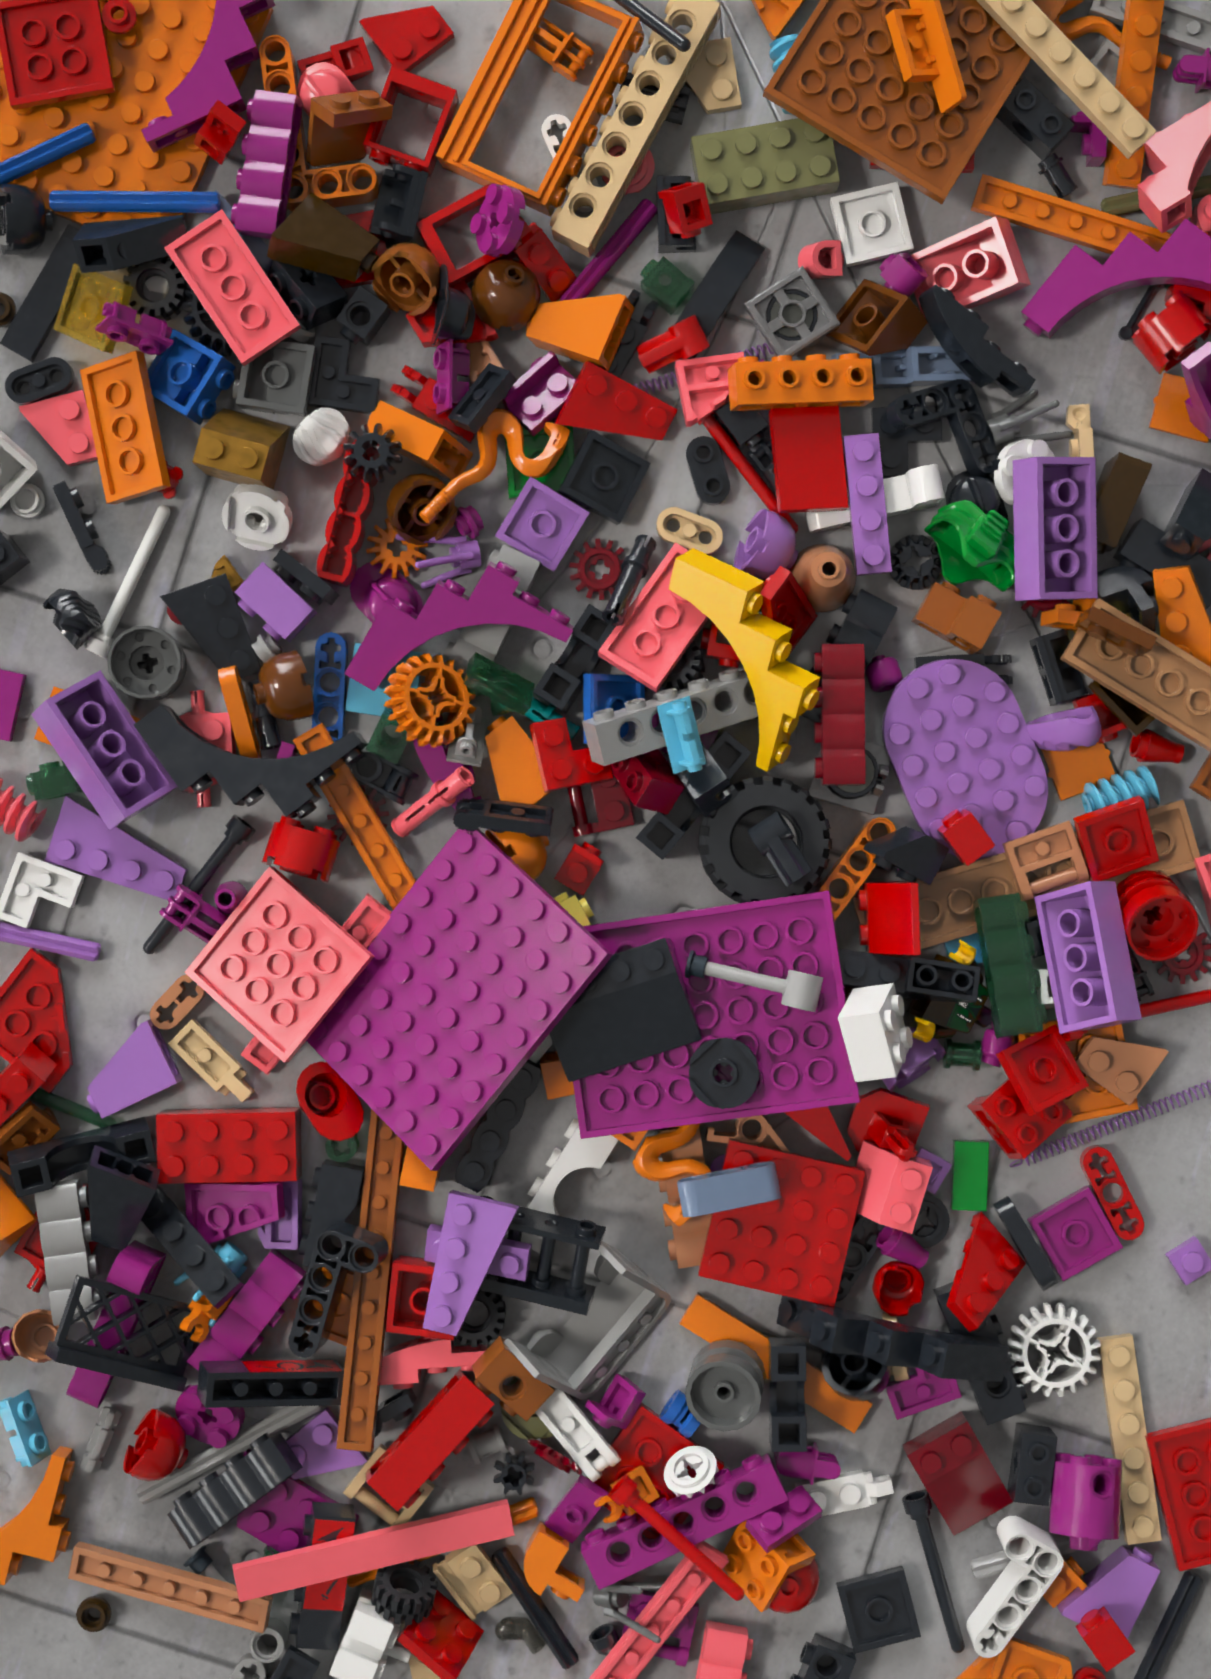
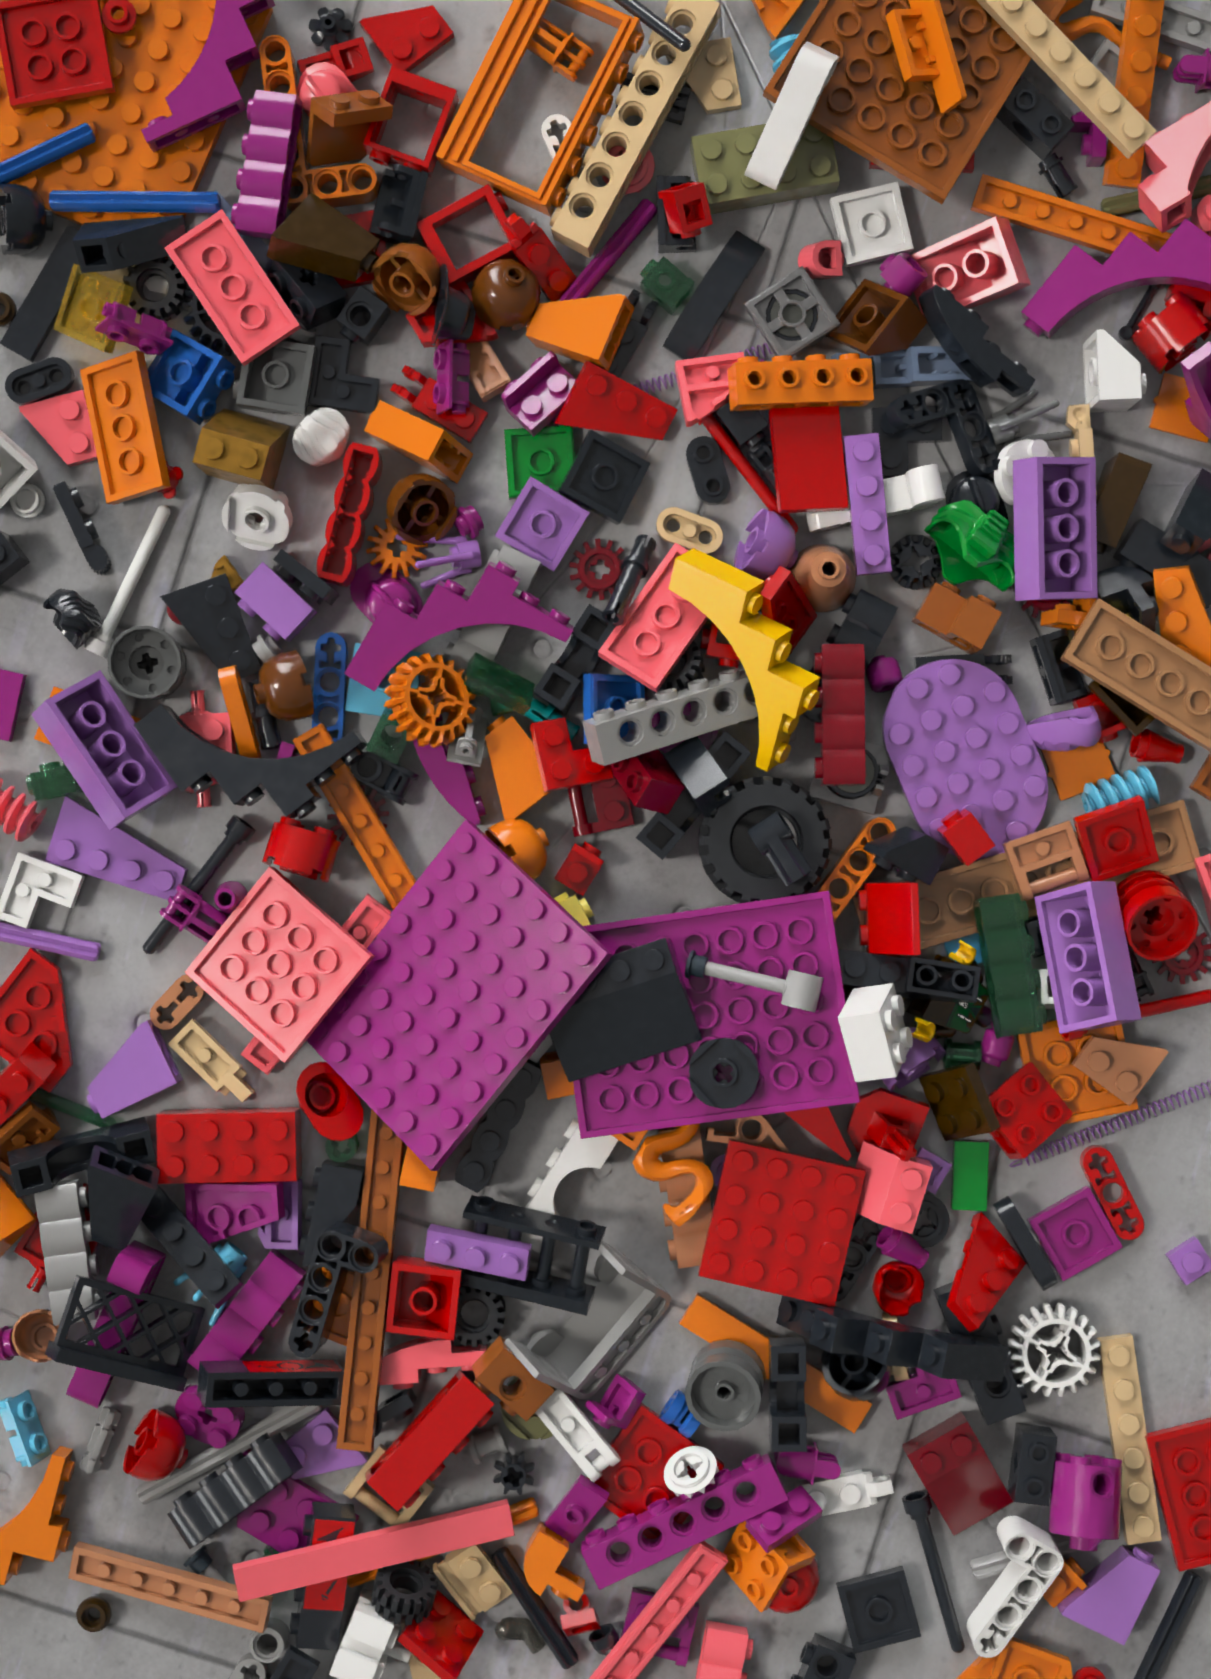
(199, 1317): orange plate -> none
(219, 132): red slope -> none
(330, 28): none -> black plant
(386, 451): black gear -> none
(442, 794): coral pin -> none
(466, 1249): medium lavender wing -> none
(482, 398): black plate -> none
(498, 220): magenta plate -> none
(503, 816): black hinge -> none
(505, 423): orange animal -> none
(554, 1457): dark red gear -> none
(579, 1621): none -> tile
(617, 1596): dark grey plant -> none
(626, 1493): red piece -> none
(644, 1485): orange plate -> none
(680, 341): red piece -> none
(681, 735): medium azure hinge -> none
(728, 1189): sand blue beam -> none
(791, 114): none -> white beam
(959, 1102): none -> dark brown plate
(1042, 1070): red plate -> none
(1104, 1638): red brick -> none
(1111, 374): none -> white slope
(1115, 631): reddish brown plate -> none

